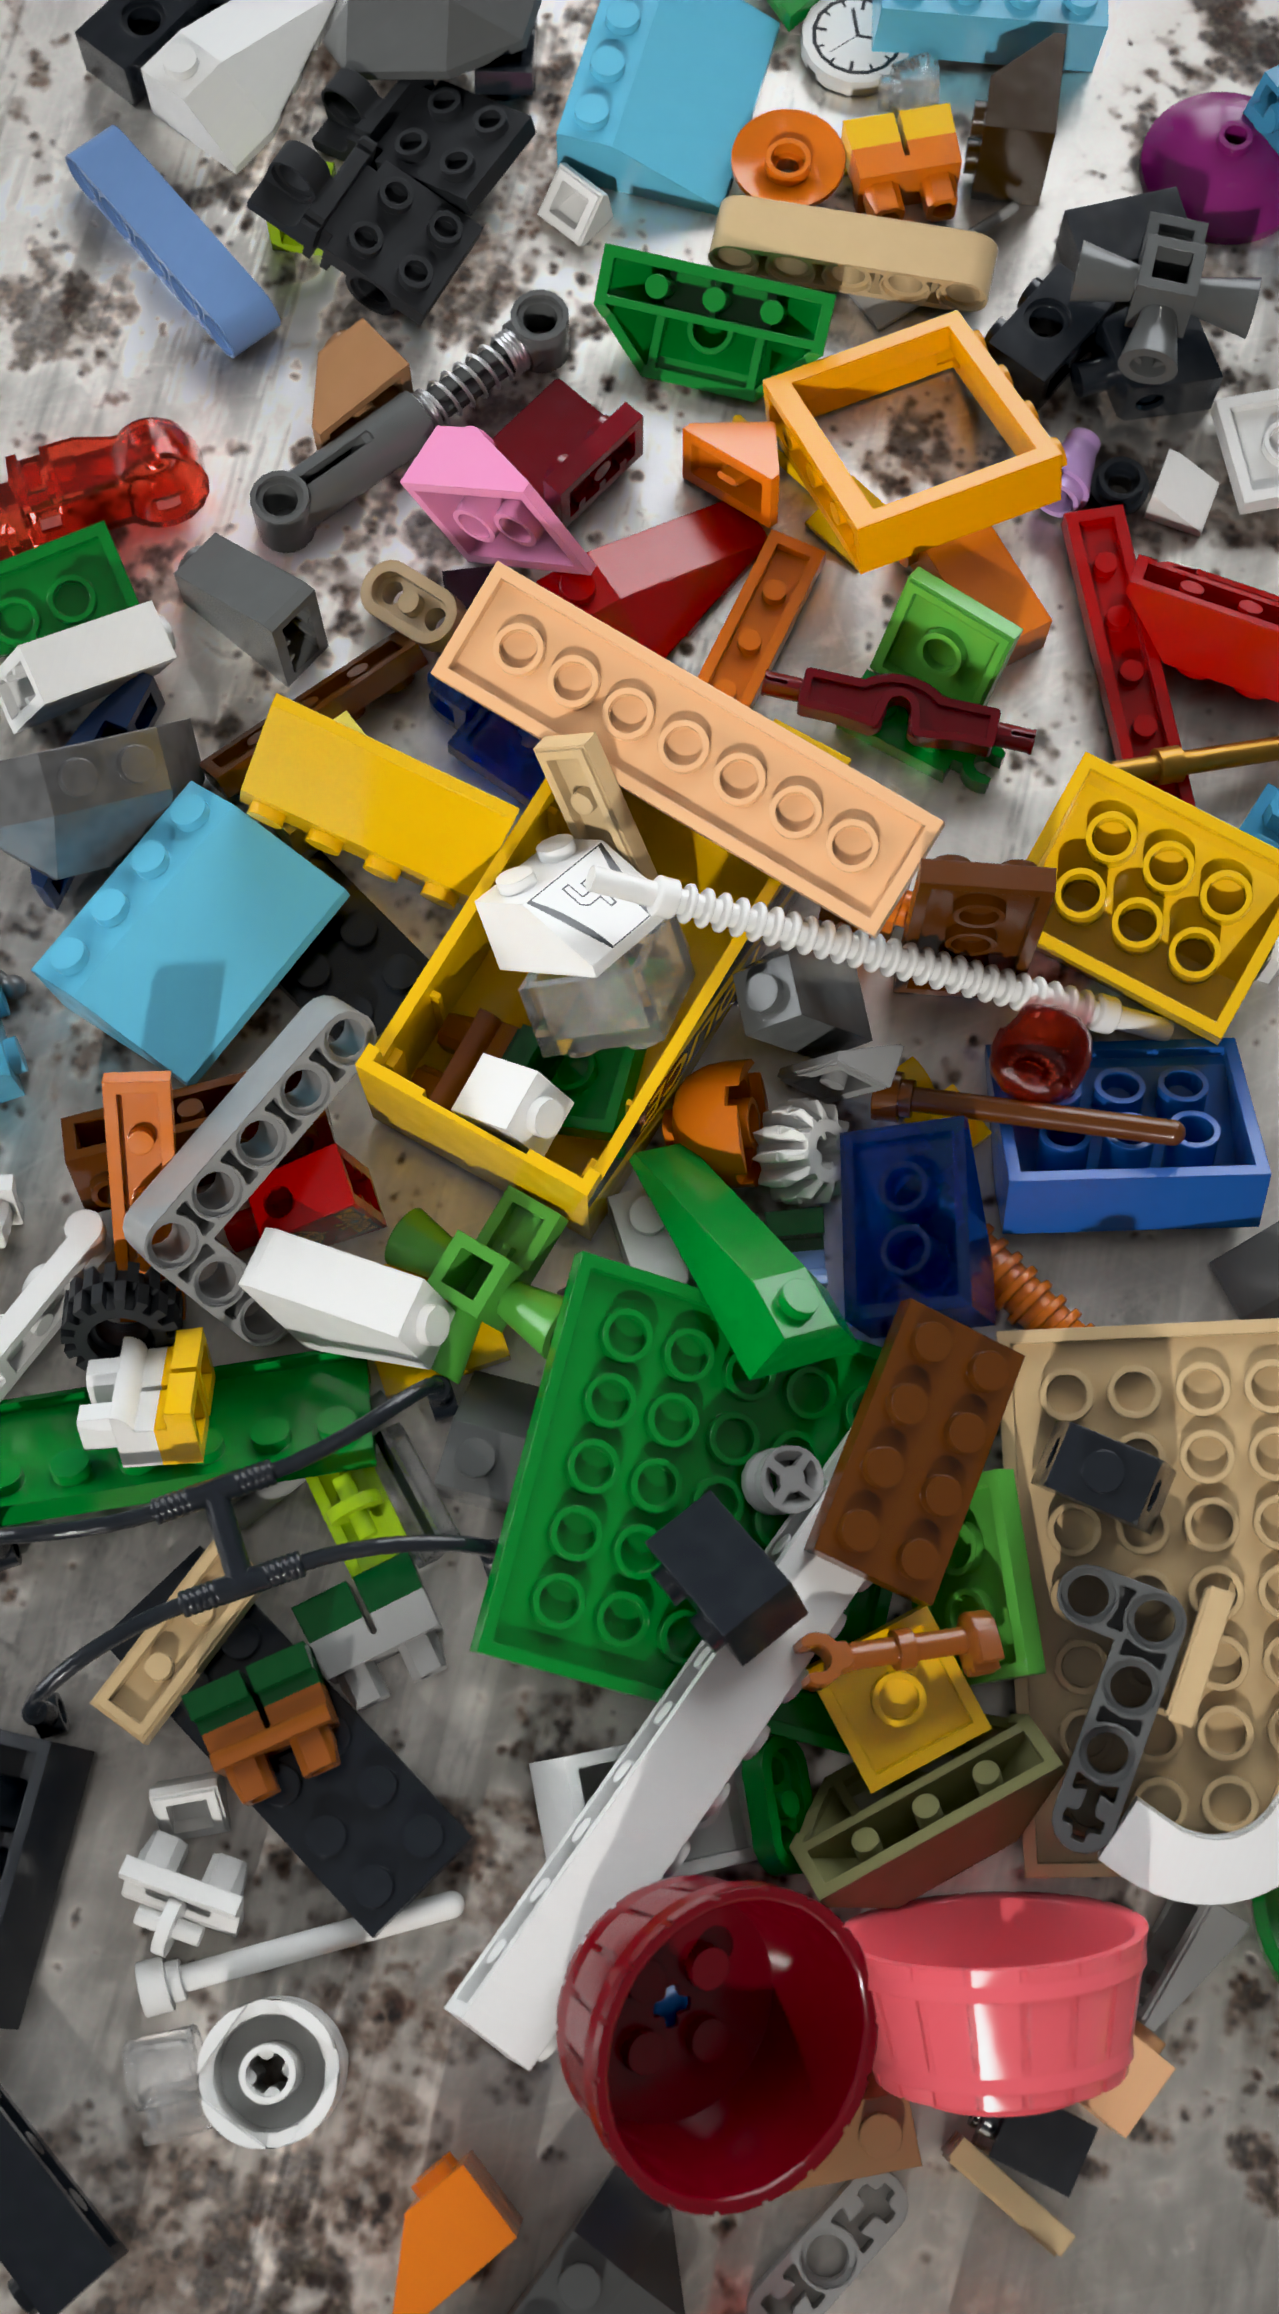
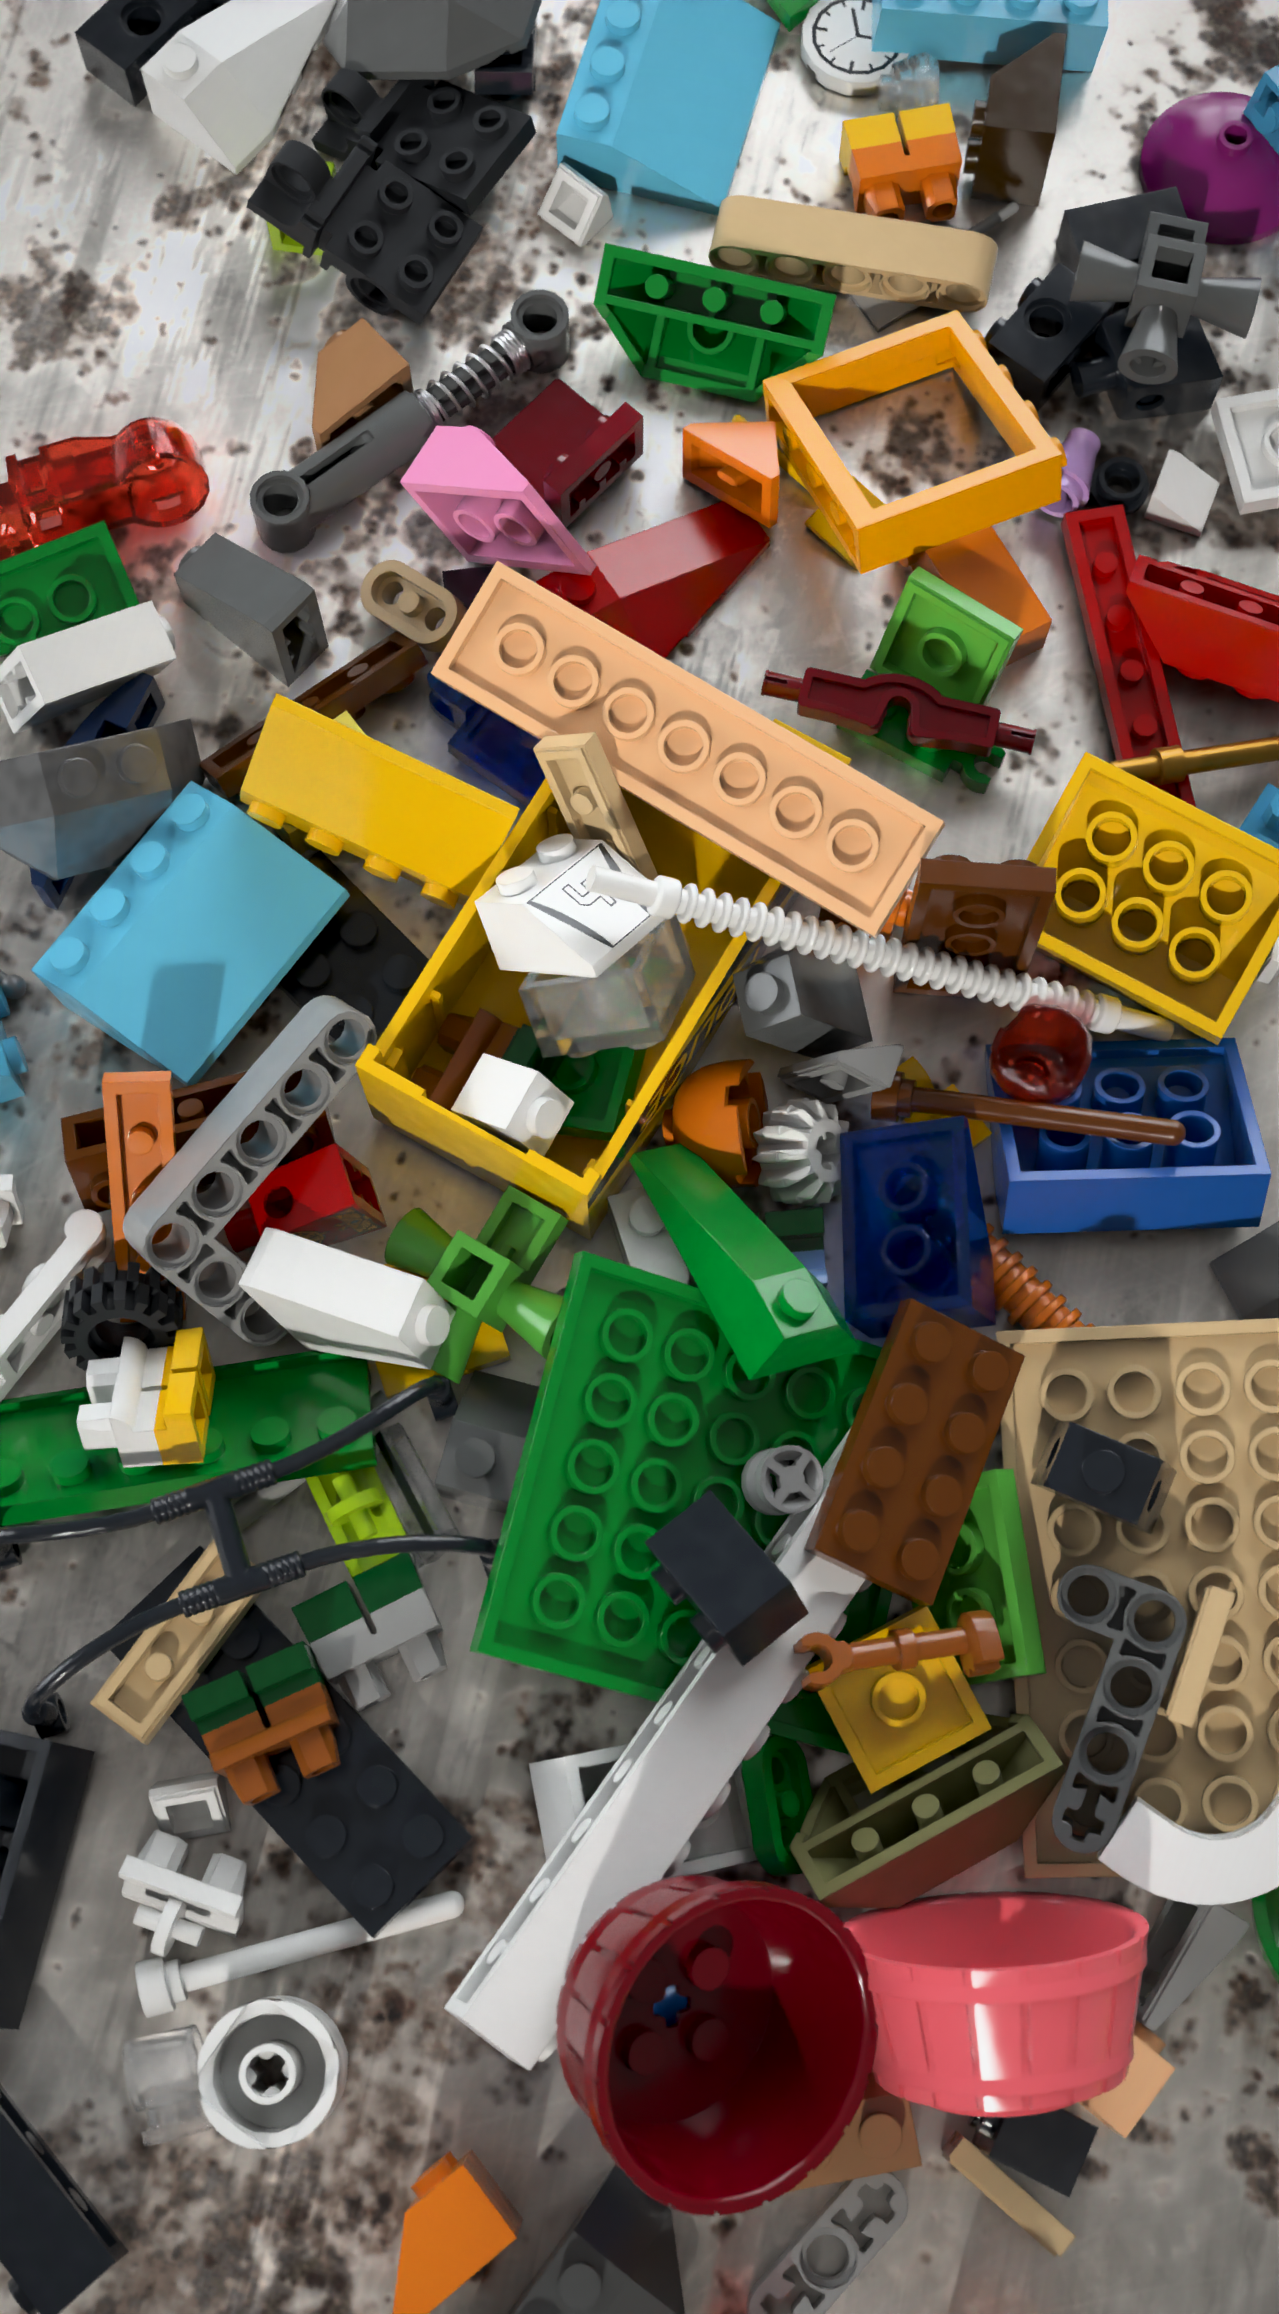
(173, 241): medium blue beam -> none
(762, 617): orange plate -> none
(791, 142): orange dish -> none

